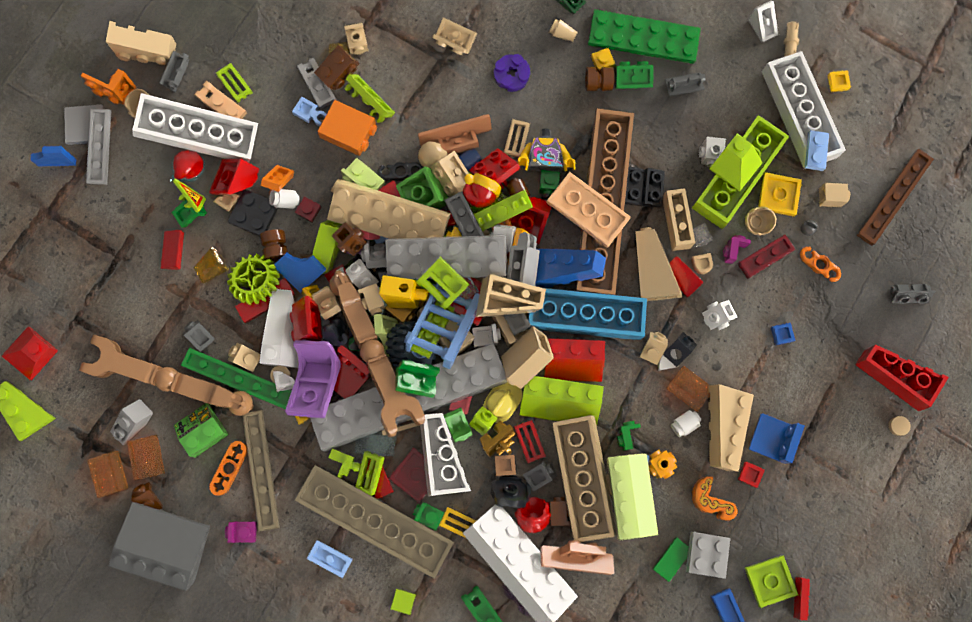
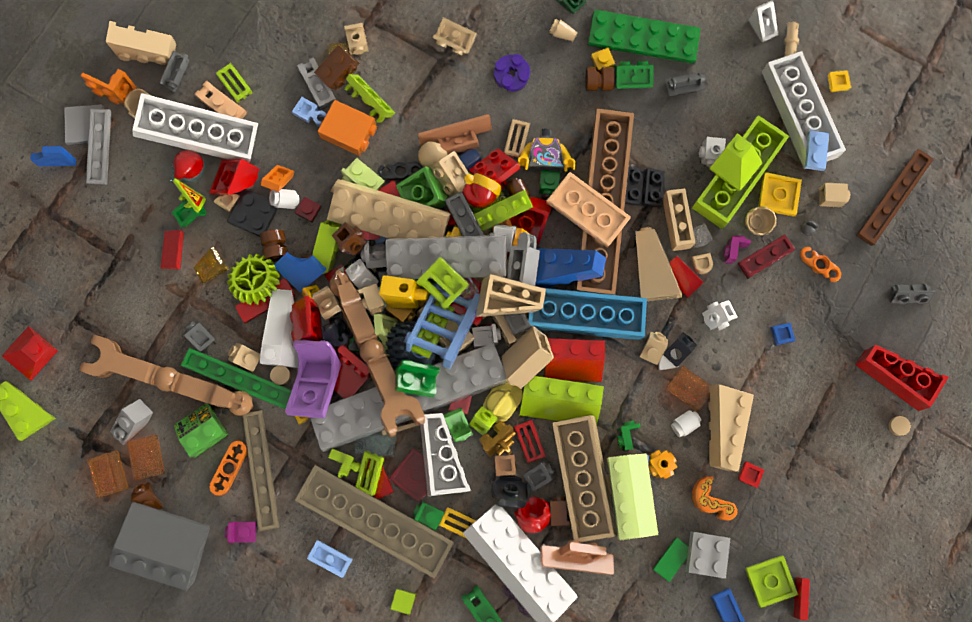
(283, 381): white tile -> none
(776, 439): blue bracket -> none

